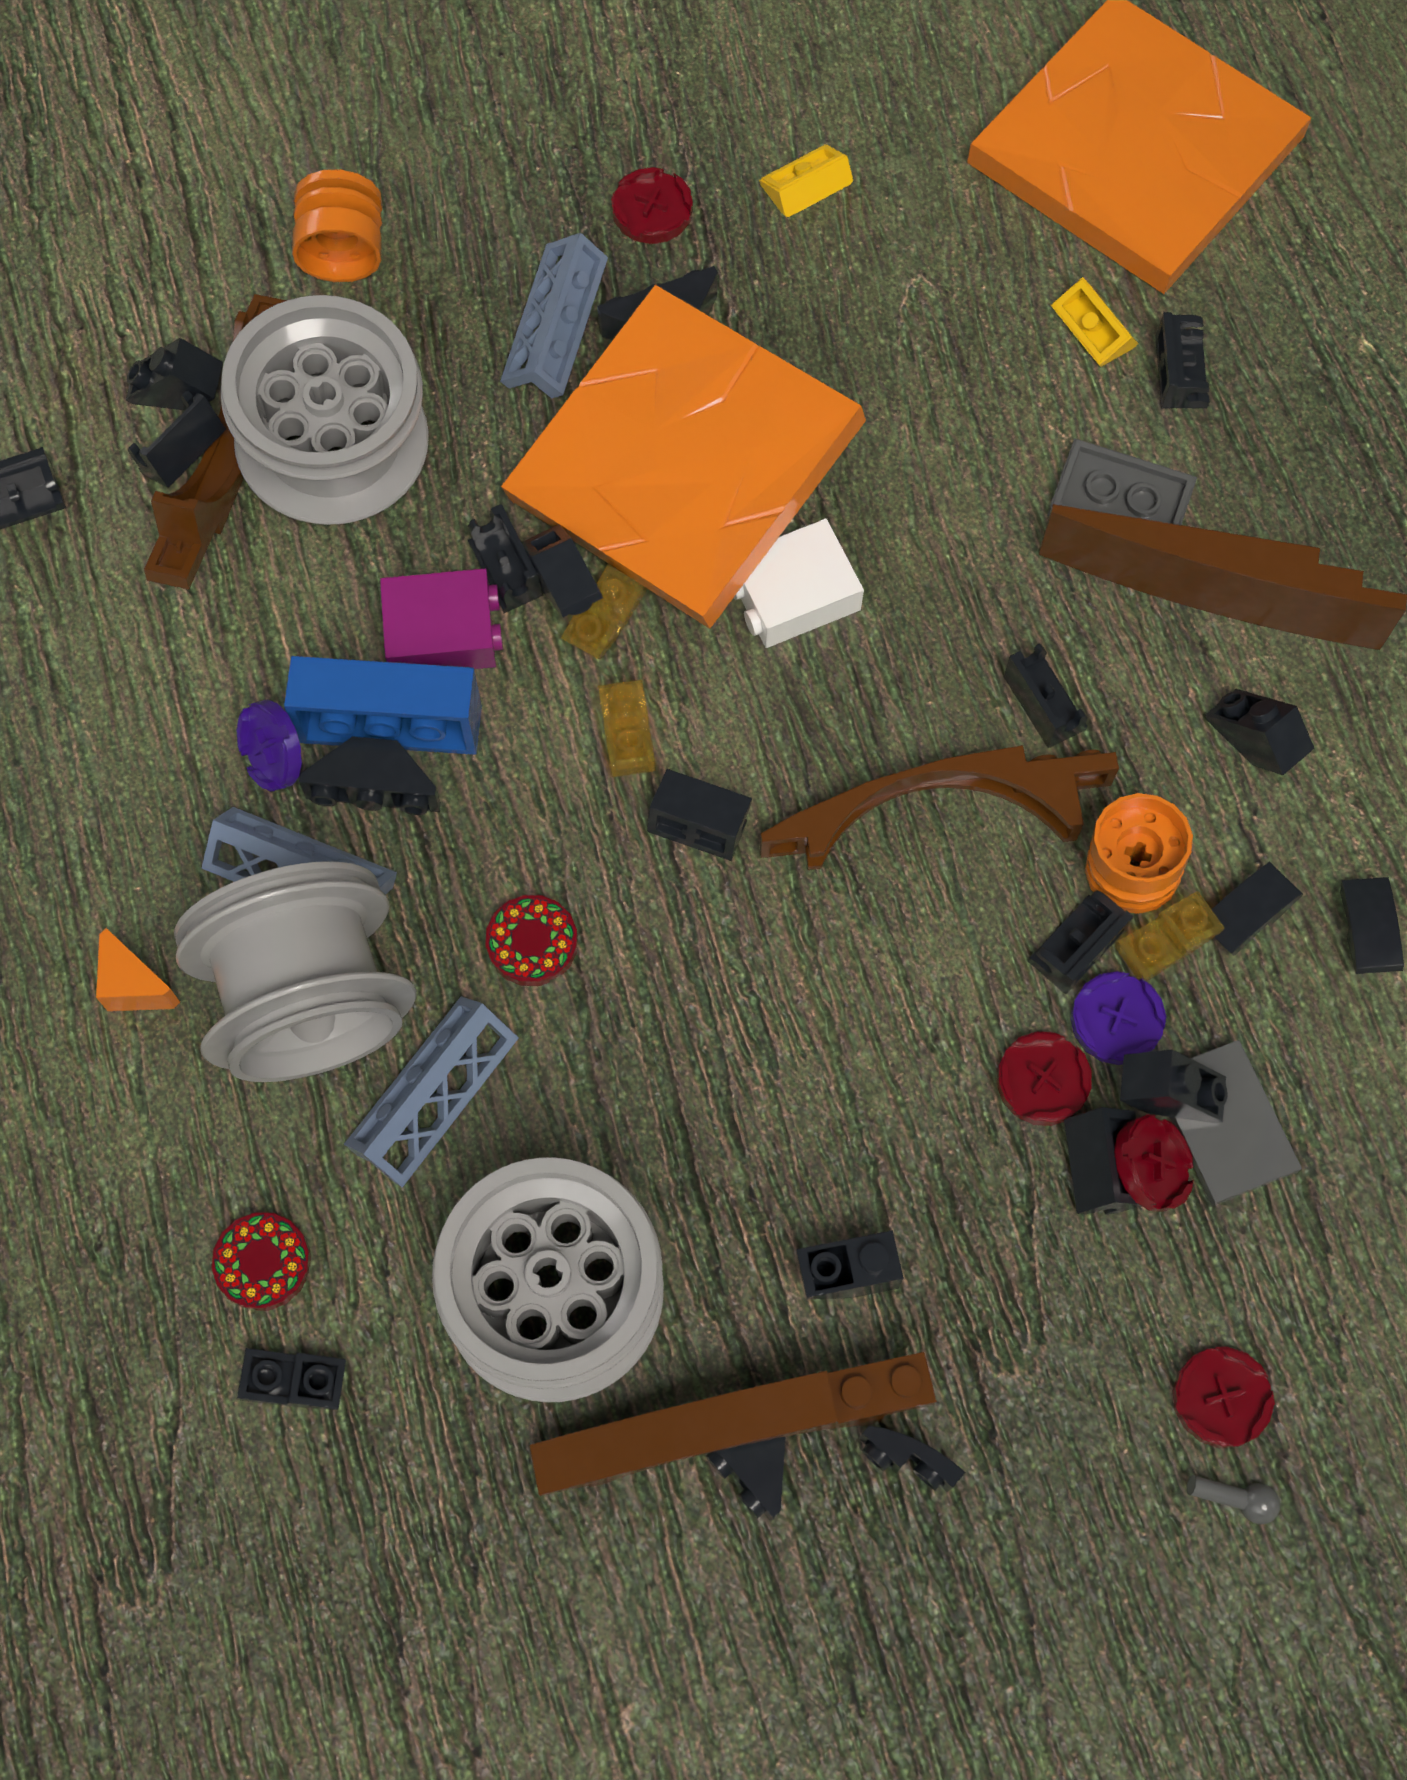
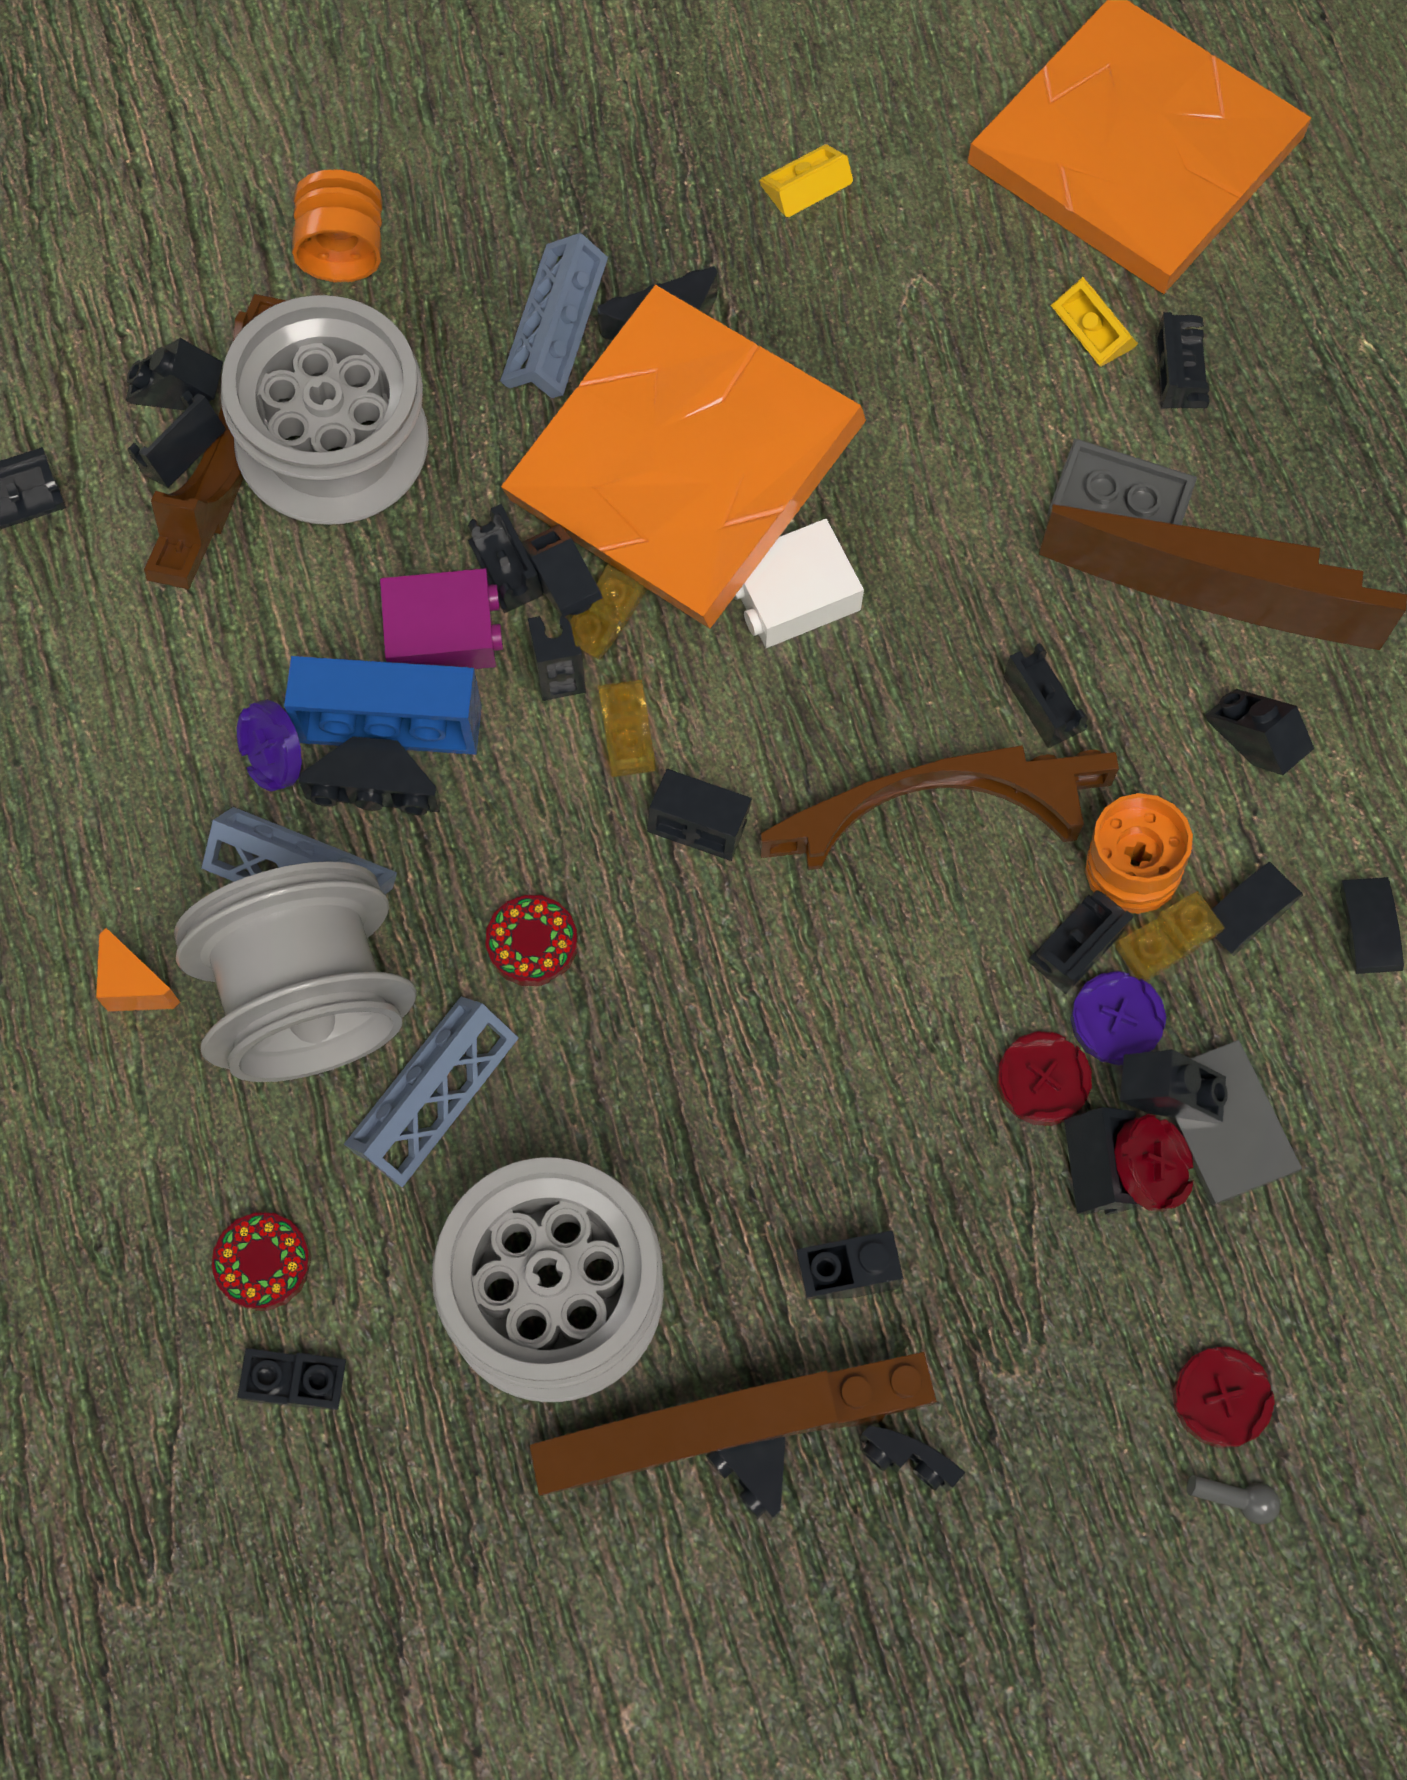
(557, 660): none -> black hinge
(652, 205): dark red tile -> none

